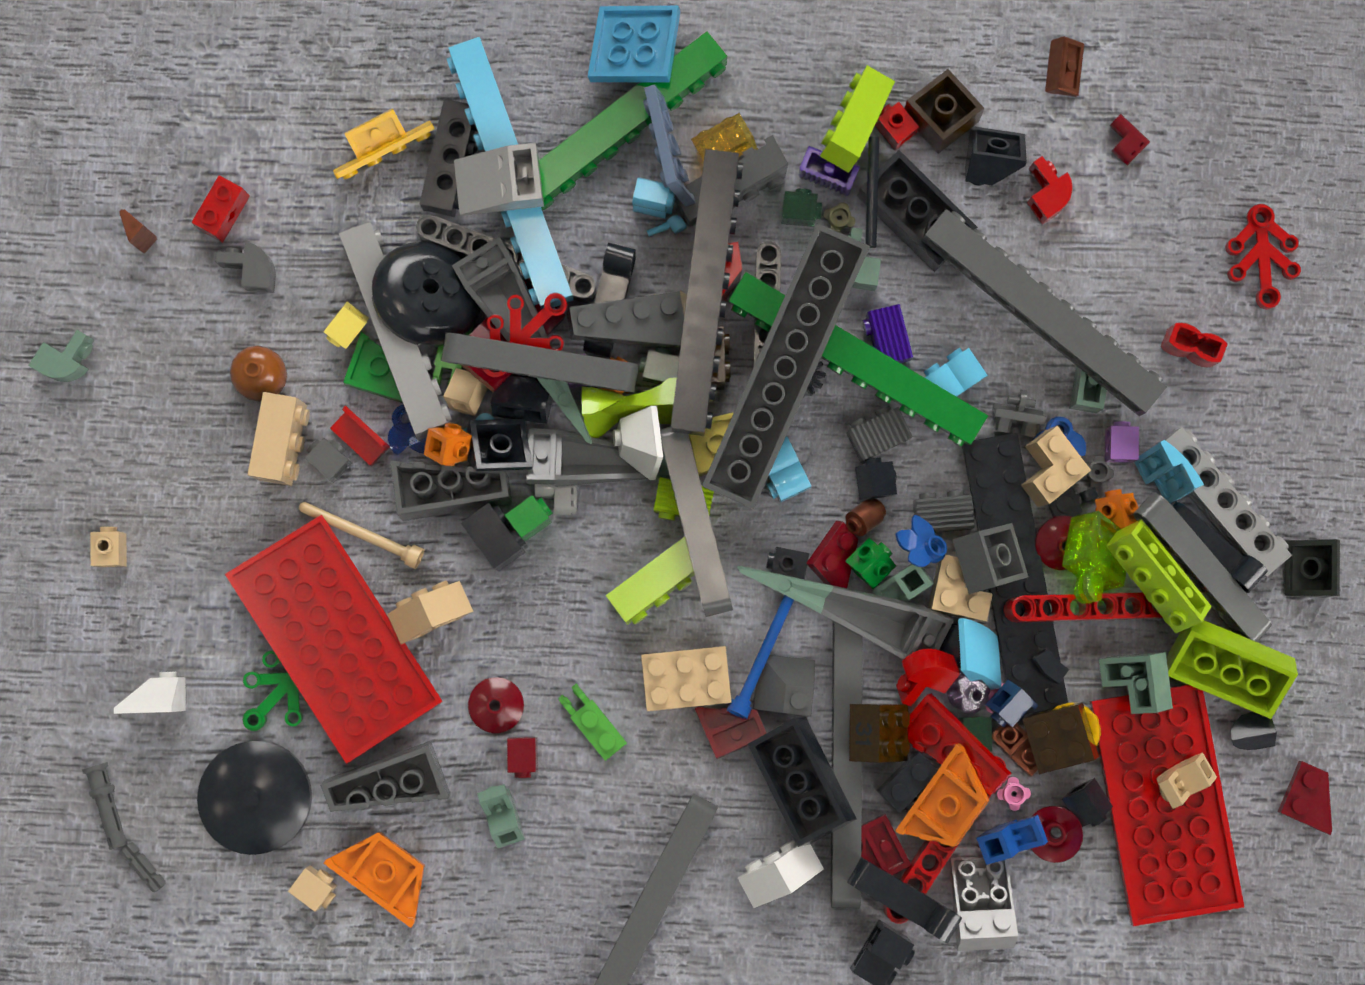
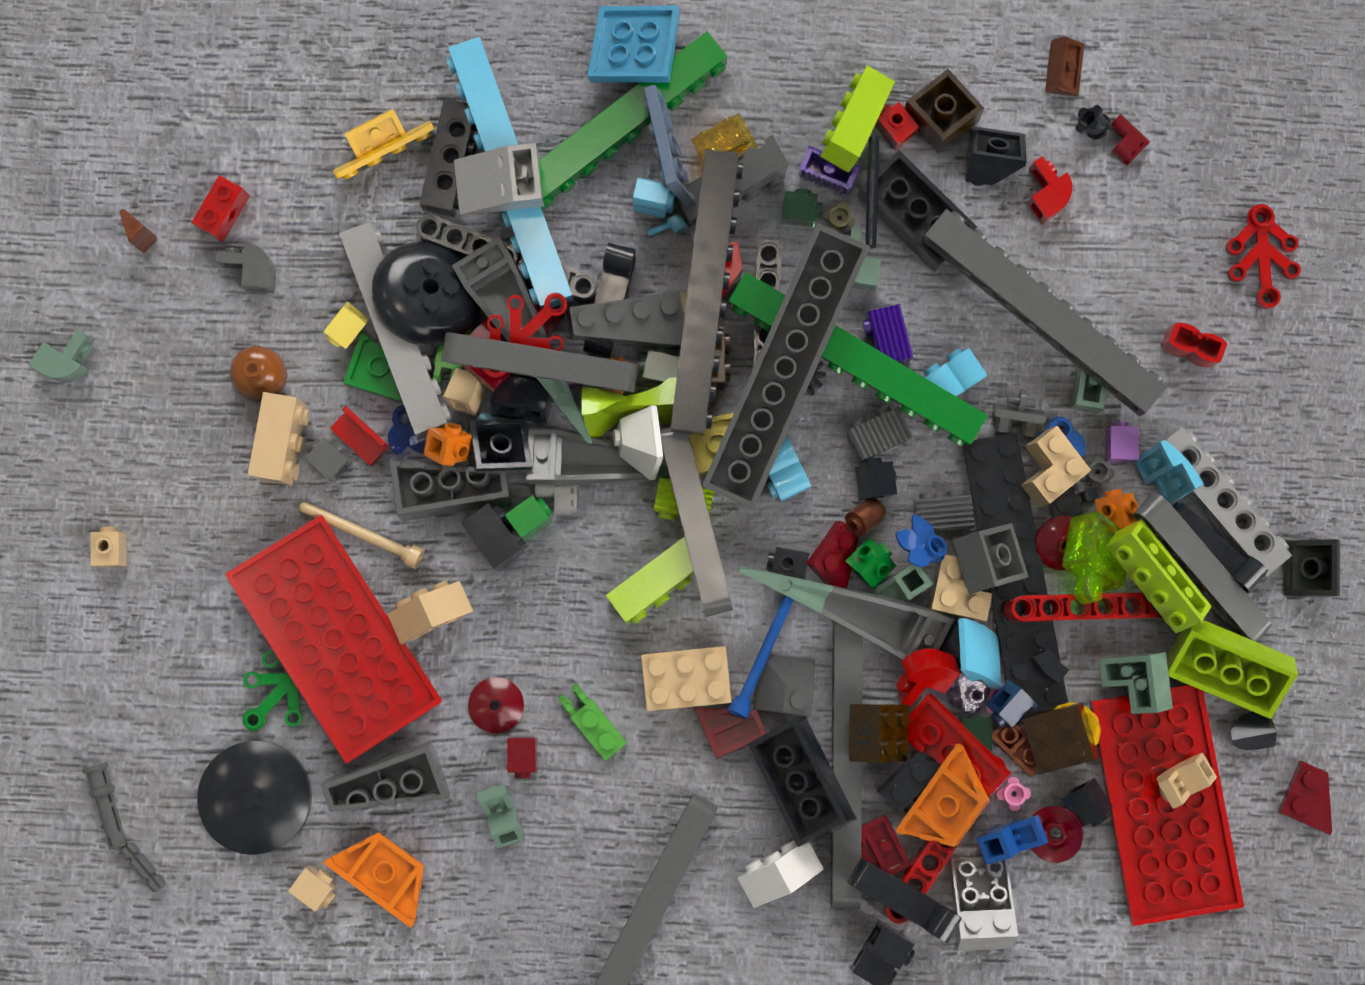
(156, 695): white slope -> none
(1093, 122): none -> black brick

